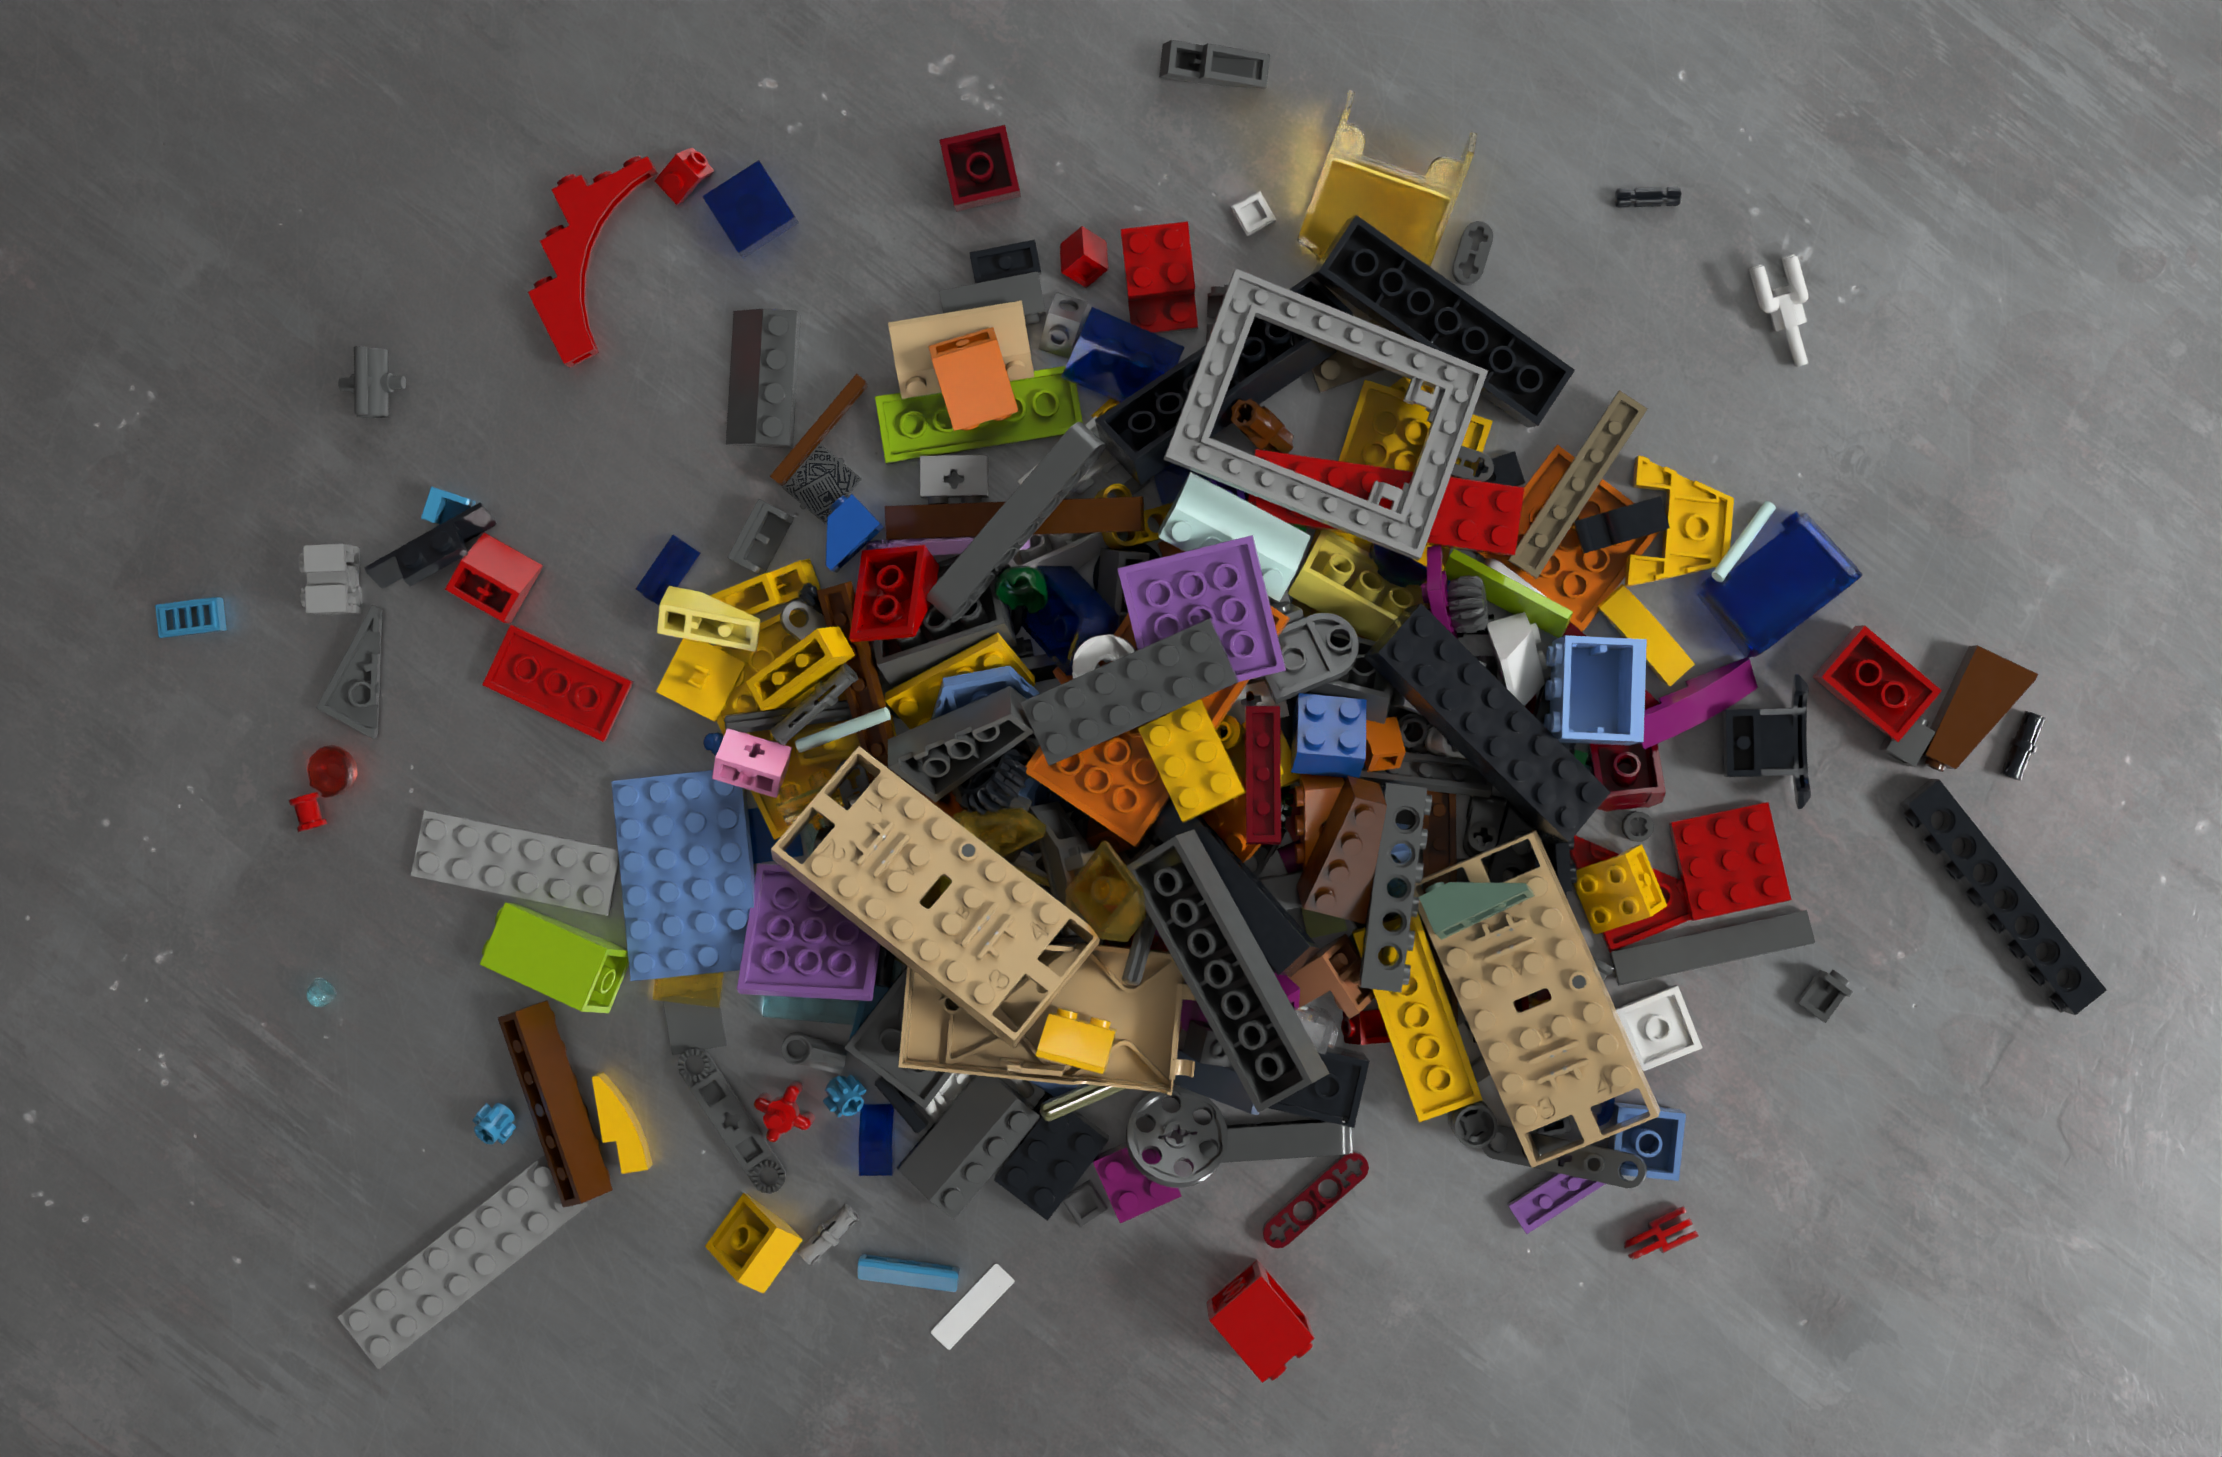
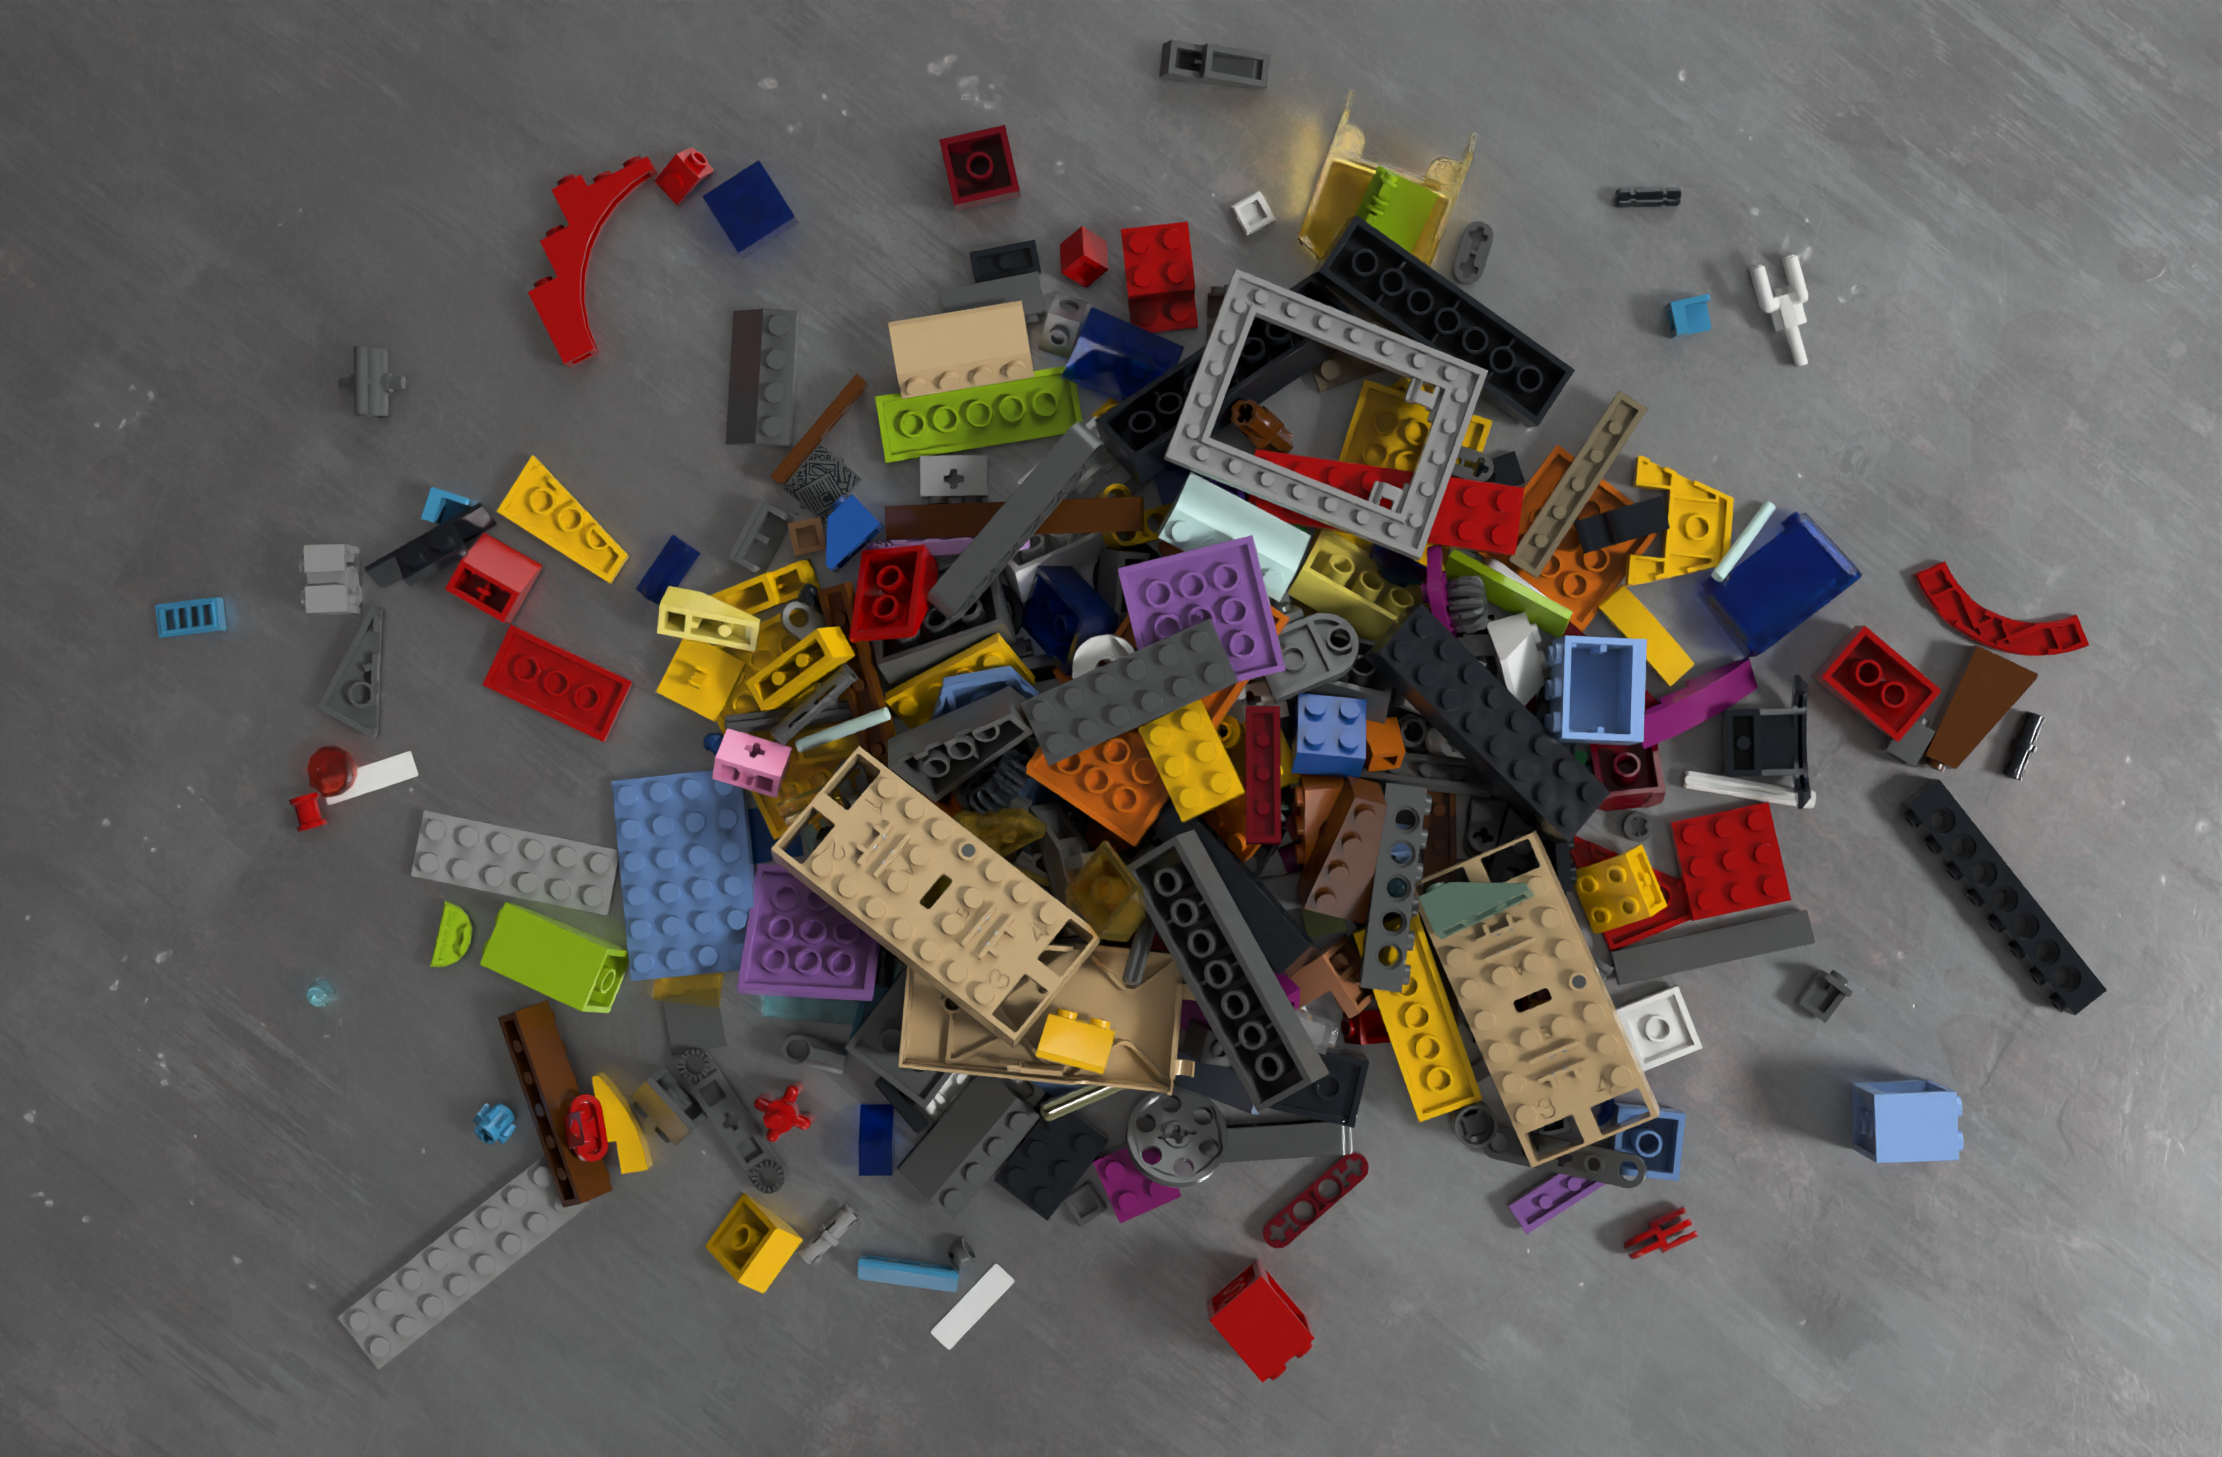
(380, 775): none -> white sticker
(453, 936): none -> lime plate
(554, 516): none -> yellow wing
(586, 1128): none -> red bracket
(668, 1106): none -> dark grey slope
(807, 536): none -> medium nougat plate
(844, 1096): dark azure gear -> none
(962, 1253): none -> dark grey hinge
(973, 379): orange panel -> none
(1022, 587): dark green hair -> none
(1397, 207): none -> lime hinge
(1688, 316): none -> dark azure panel
(1743, 788): none -> white axle
(1906, 1121): none -> light blue container
(1990, 628): none -> red tile

